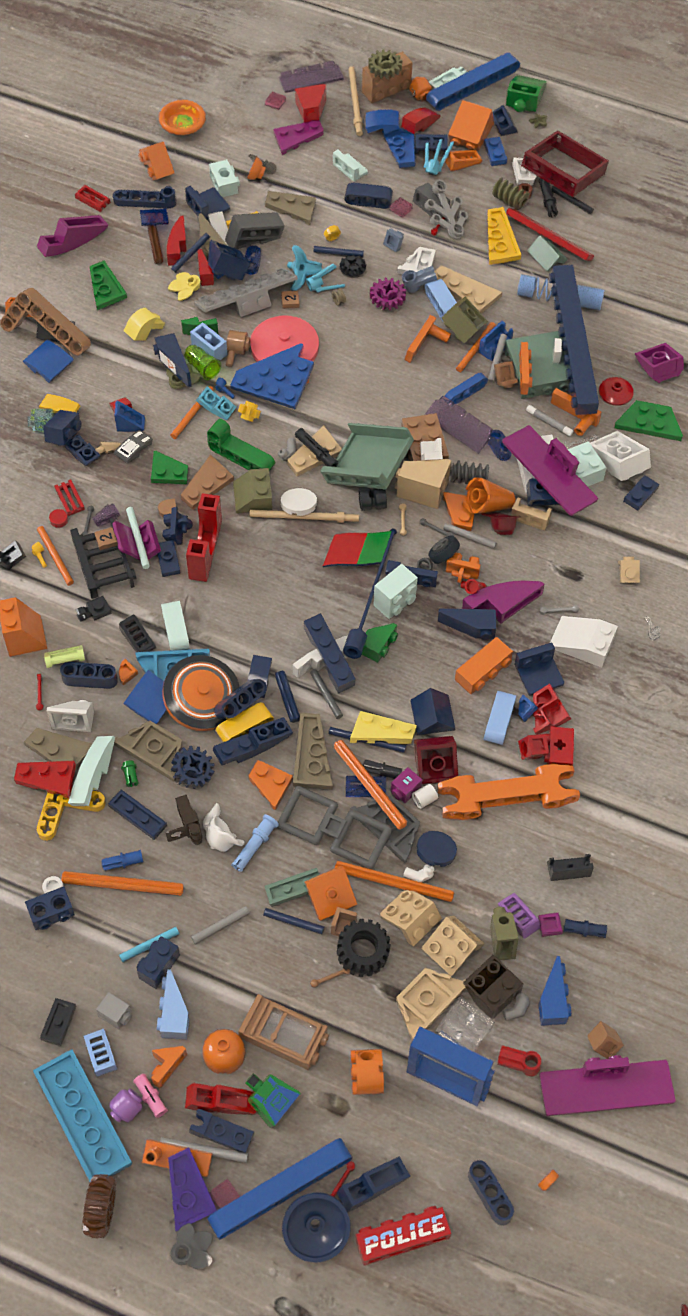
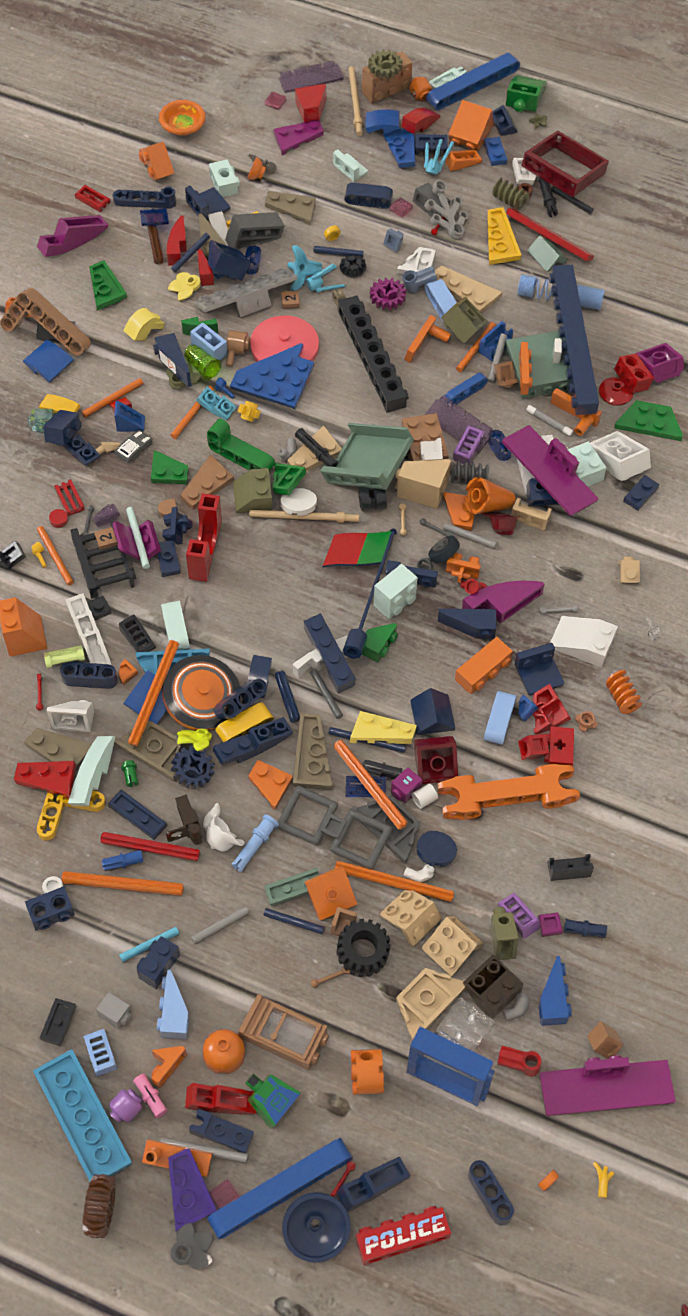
(87, 630): none -> white slope
(112, 397): none -> orange bar
(150, 846): none -> red axle
(153, 693): none -> orange axle
(199, 738): none -> neon yellow plate
(287, 478): none -> green wing
(372, 354): none -> black brick
(463, 454): none -> medium lavender slope
(589, 716): none -> nougat plate
(603, 1179): none -> yellow bar
(622, 692): none -> orange piece
(633, 373): none -> red brick

